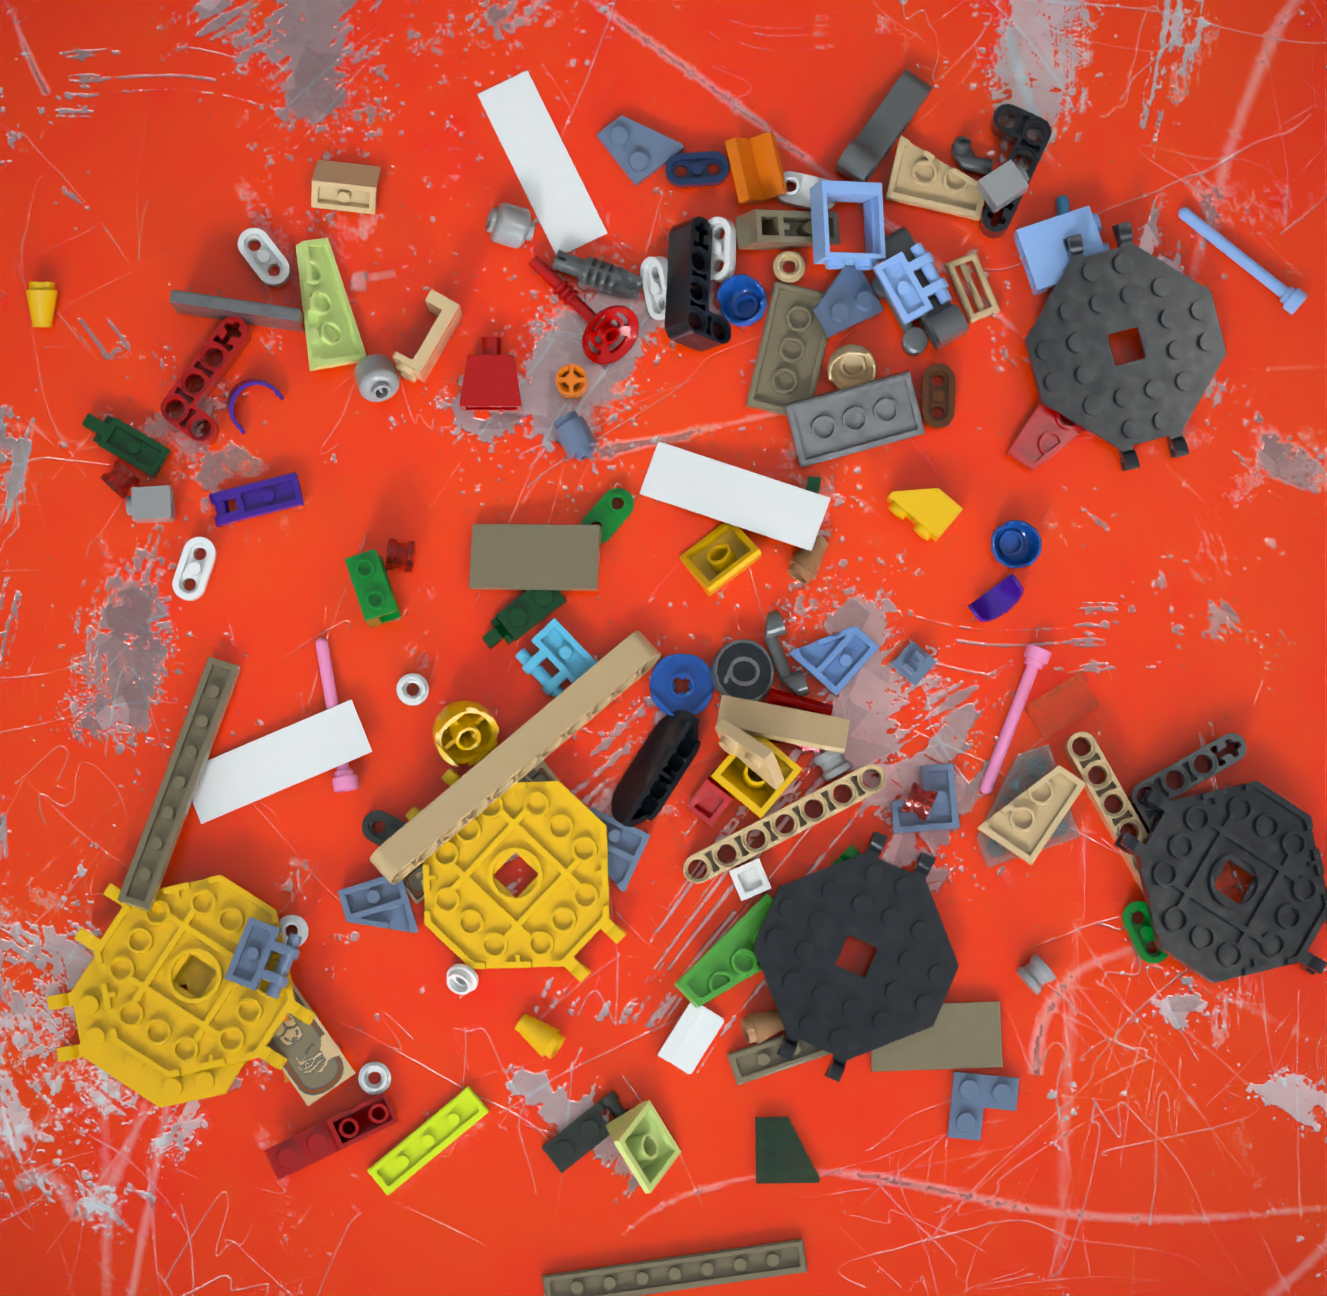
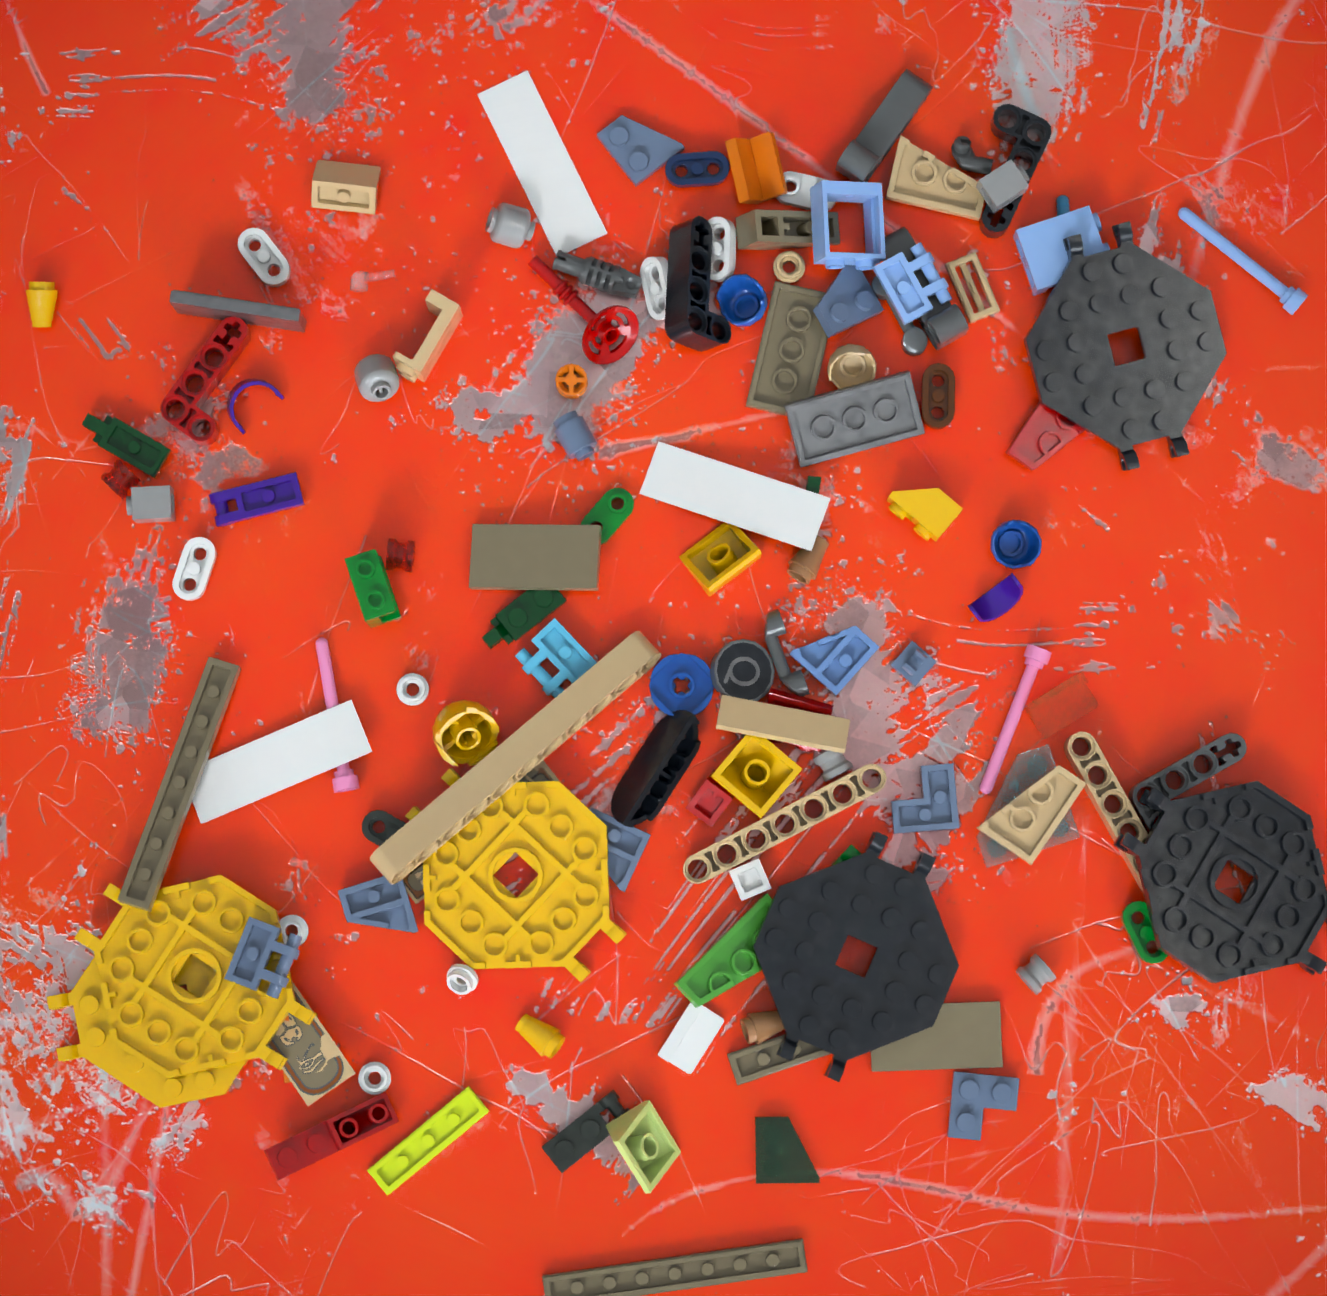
(328, 317): yellowish green wing -> none
(490, 380): red torso -> none
(750, 751): tan wing -> none
(919, 801): clear red wheel -> none

